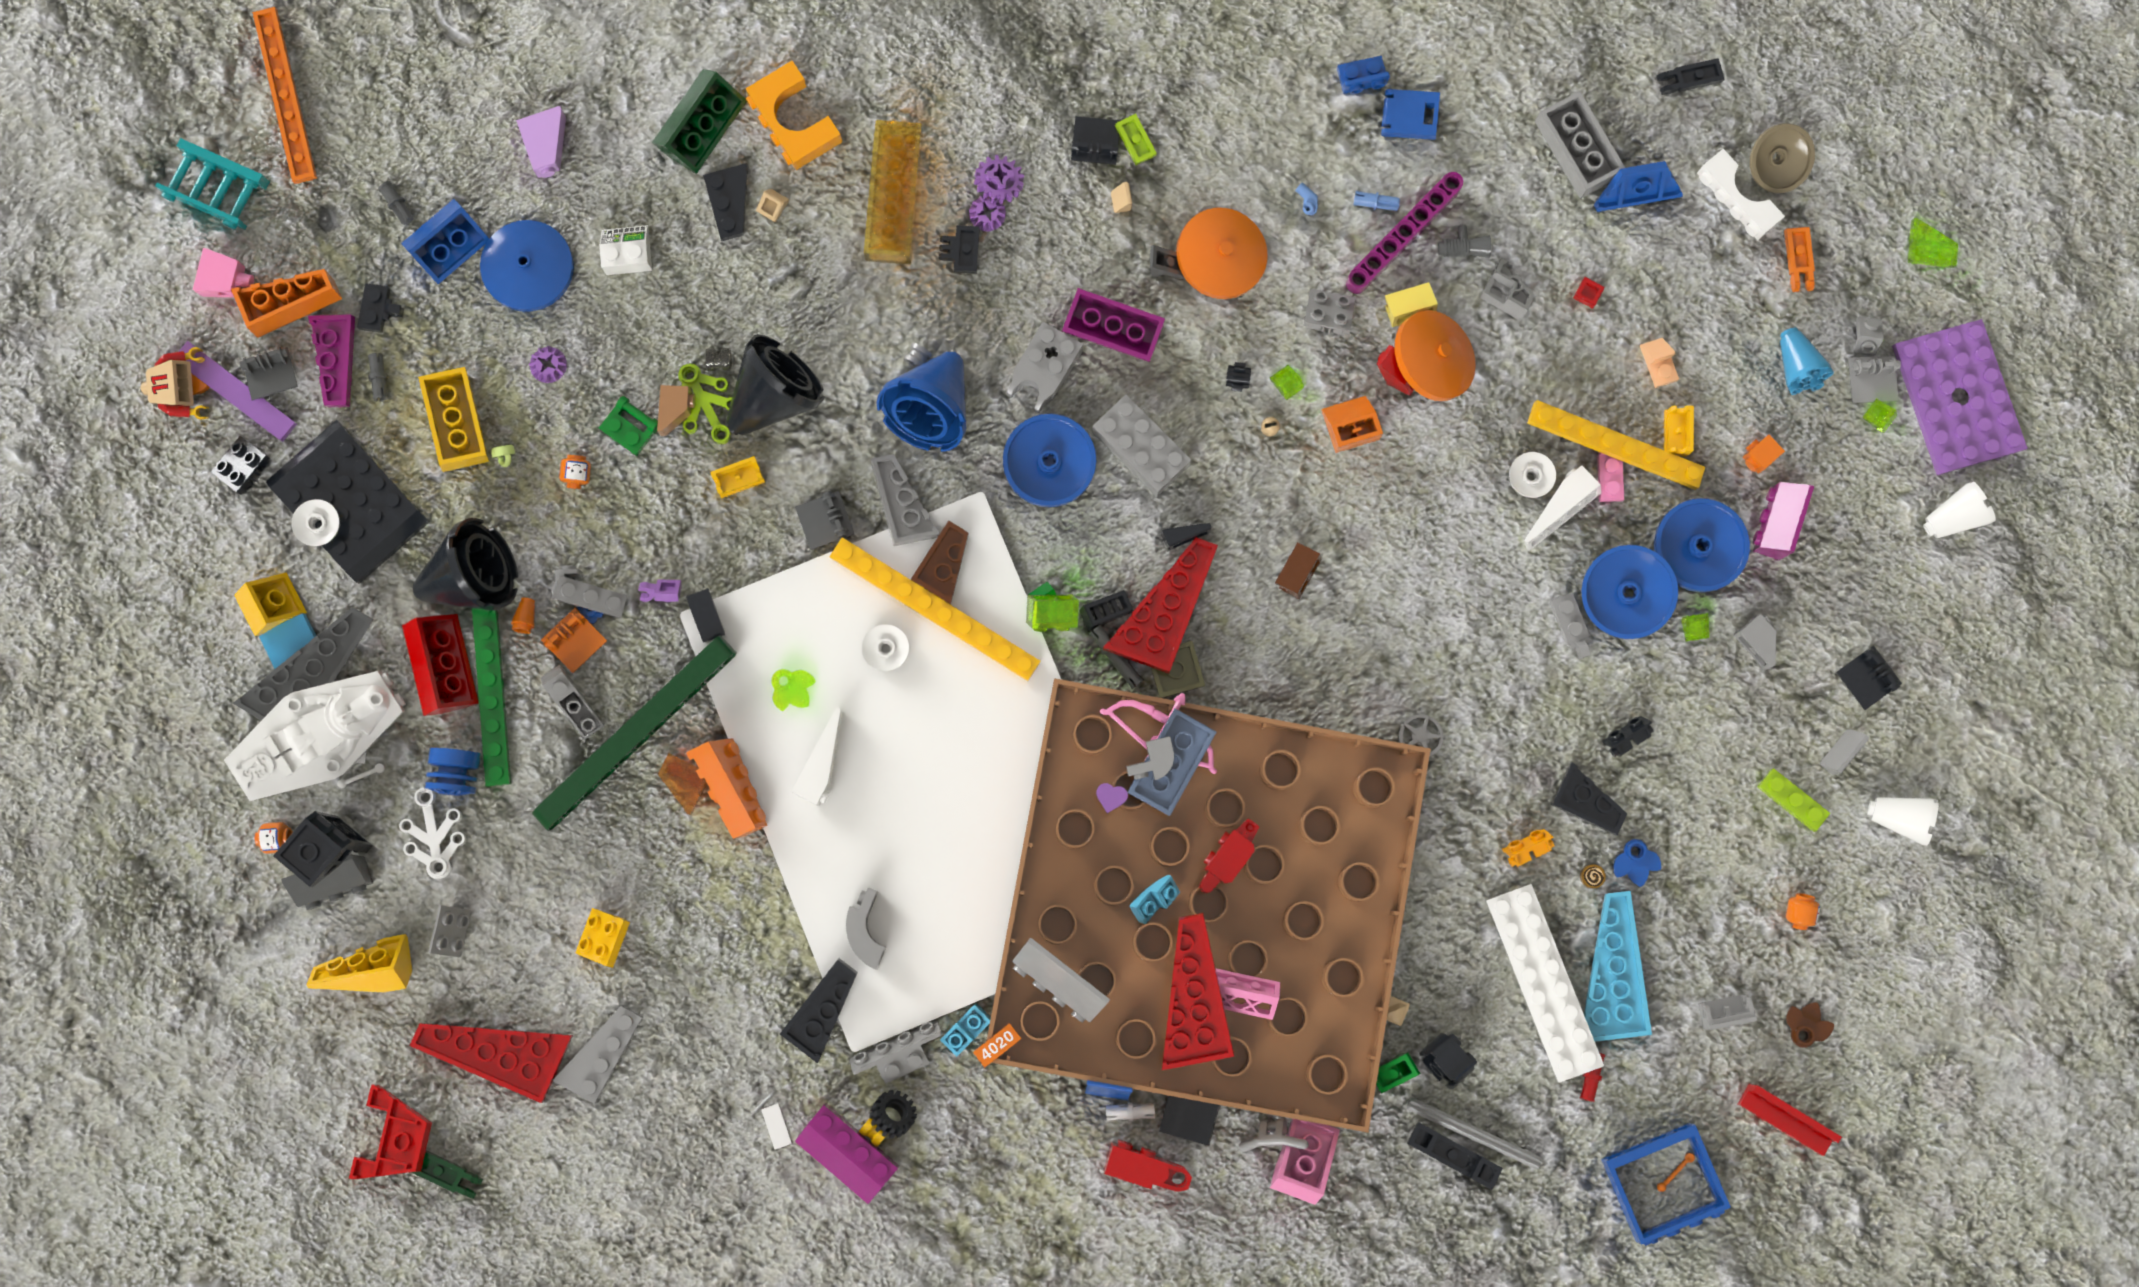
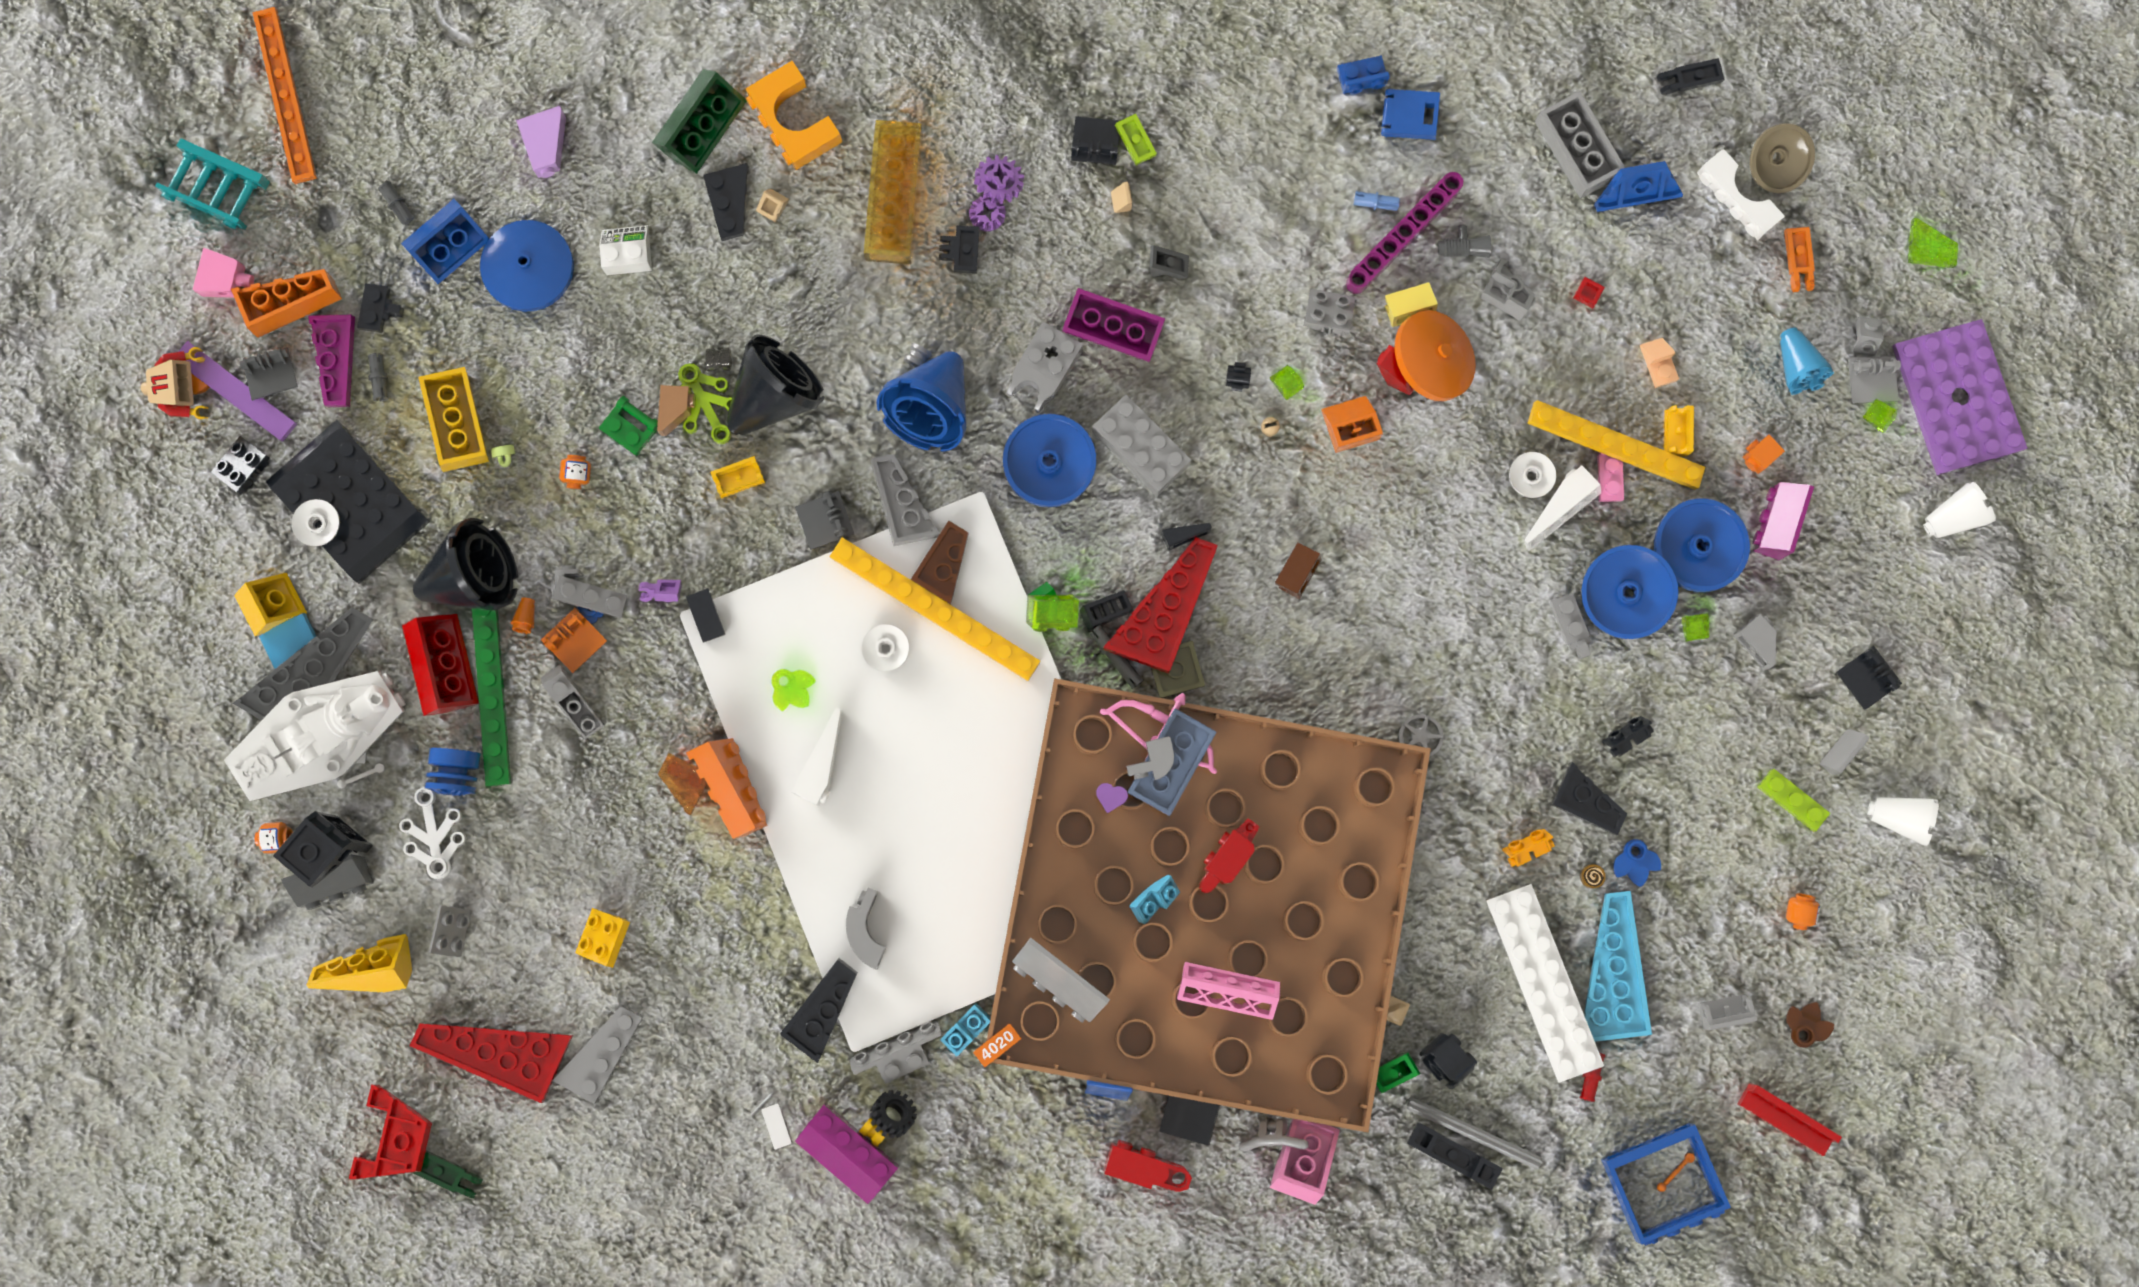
(549, 374): medium lavender gear -> none
(634, 733): dark green beam -> none
(1130, 1111): white pin -> none
(1196, 1014): red wing -> none
(1221, 253): orange dish -> none
(1310, 202): medium blue arm -> none

